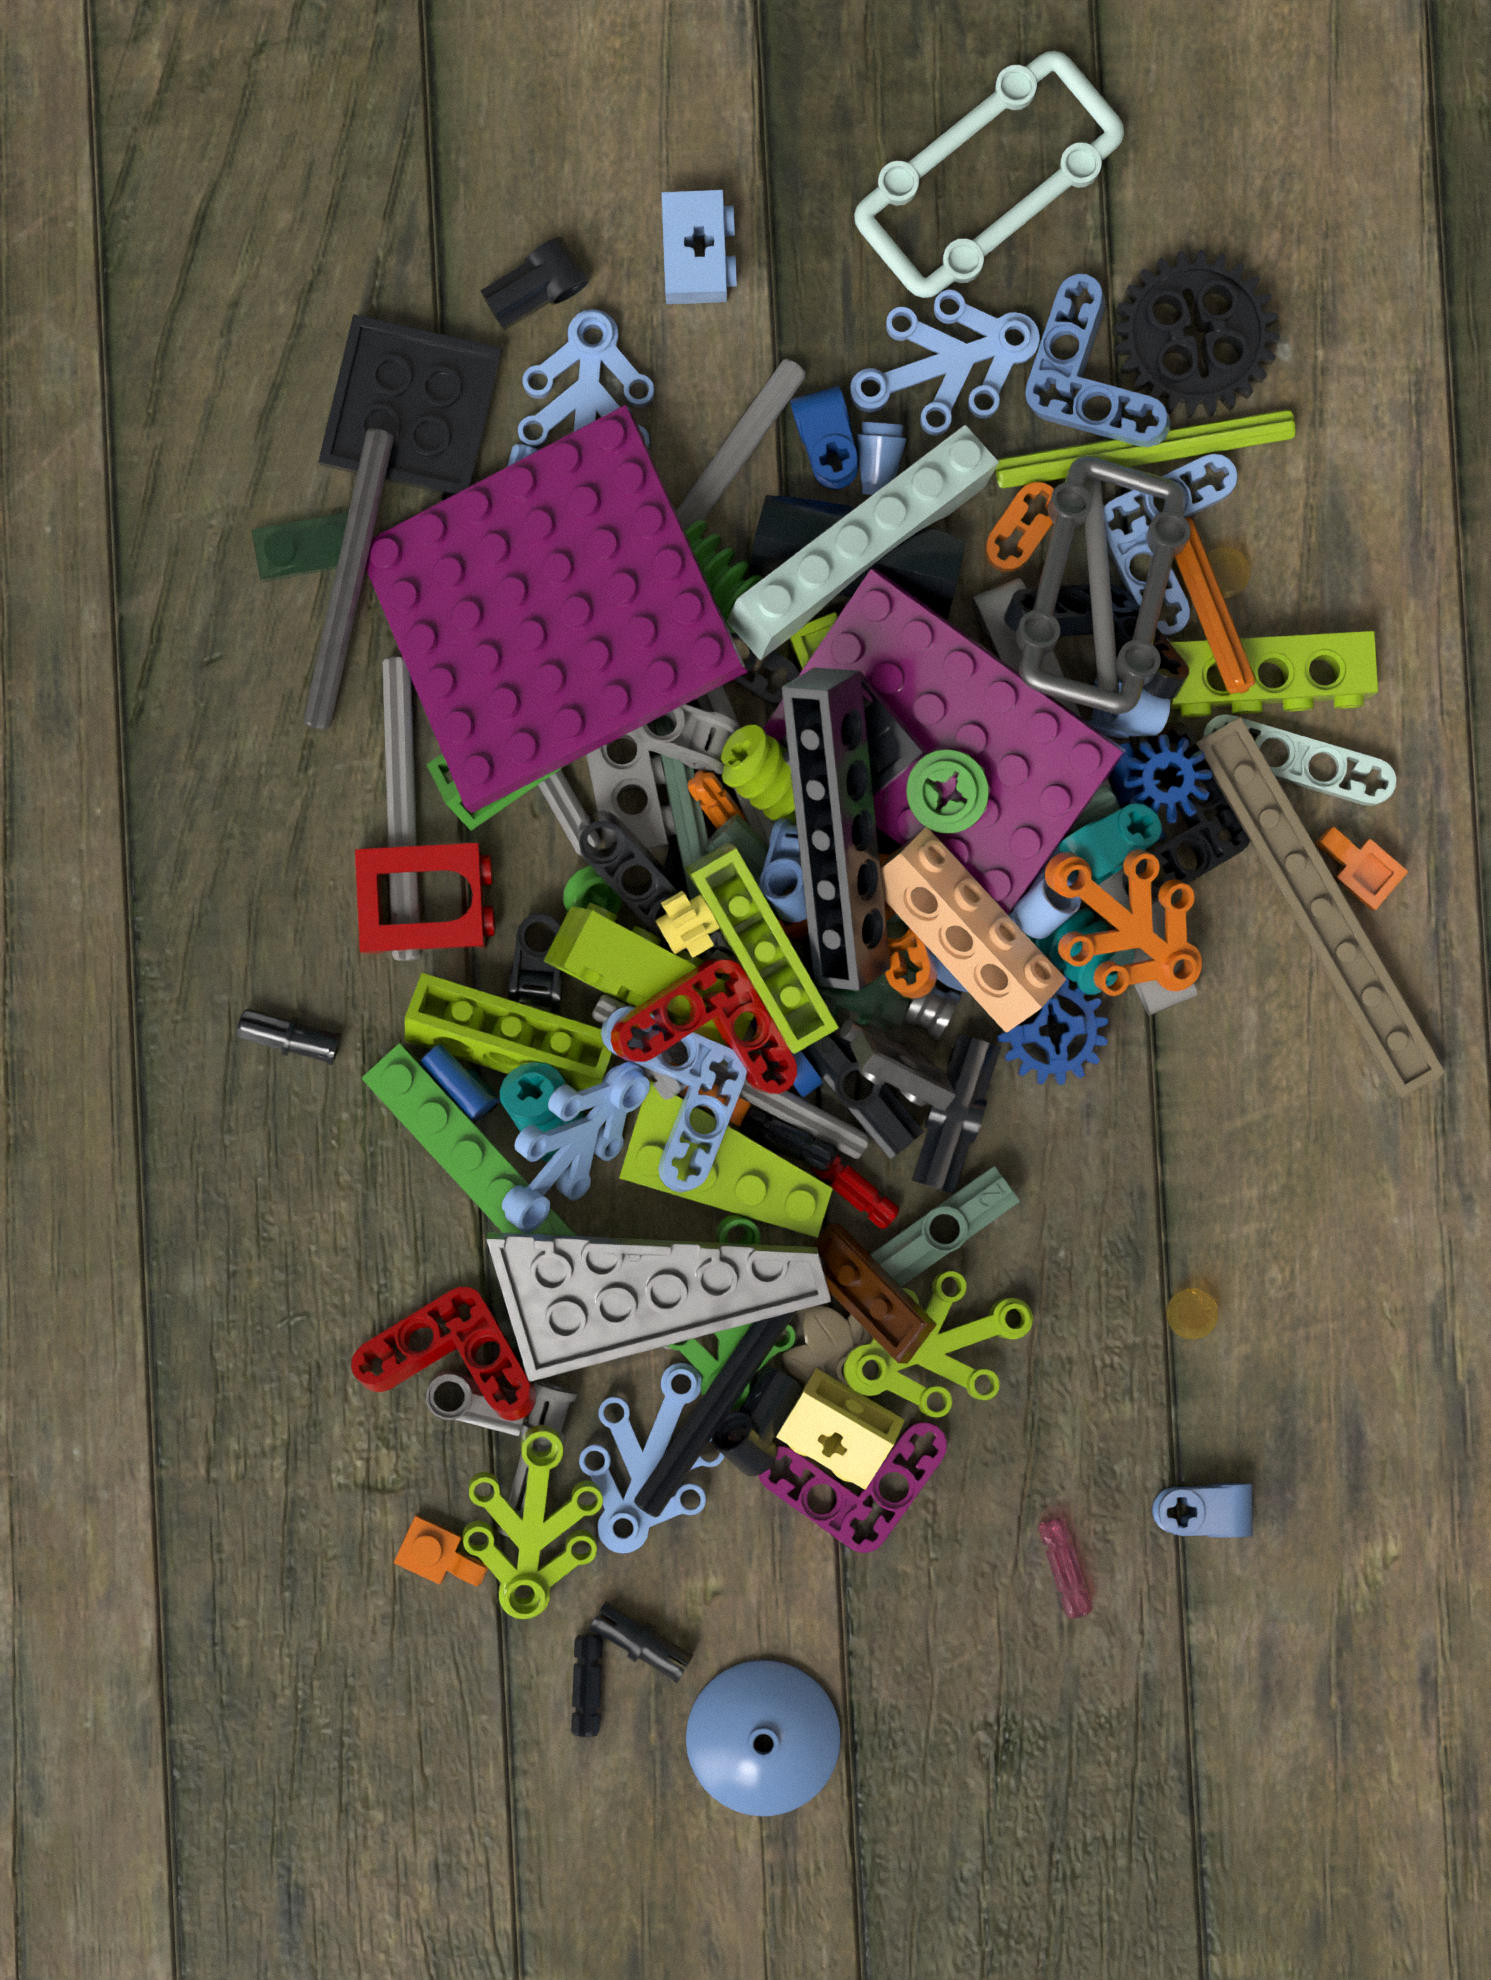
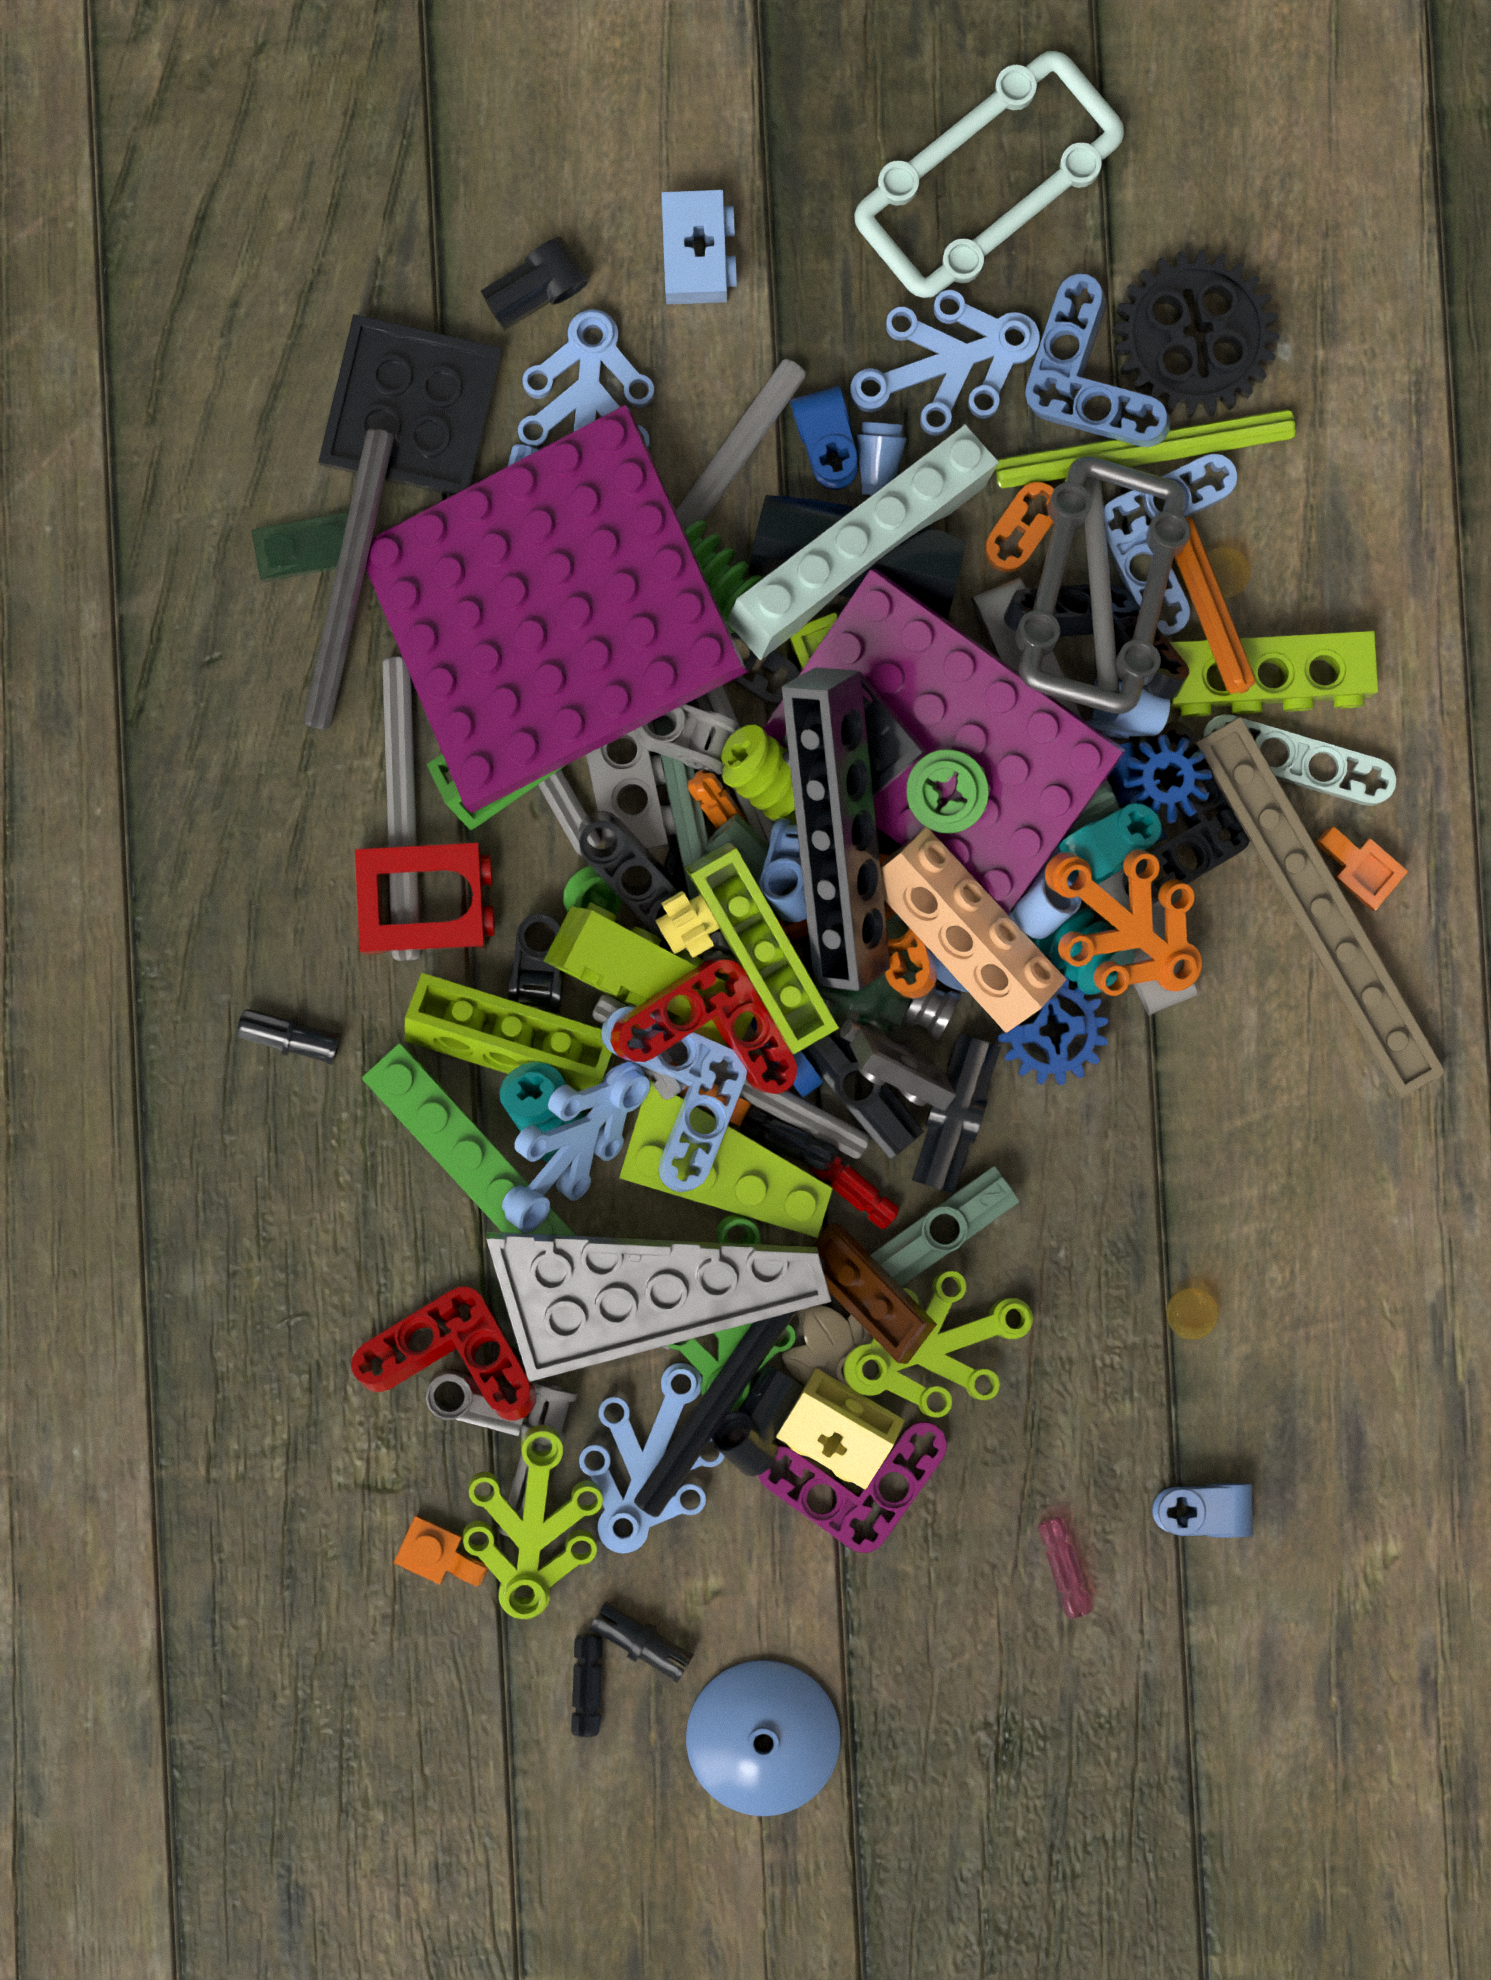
(460, 1084): blue piece -> none

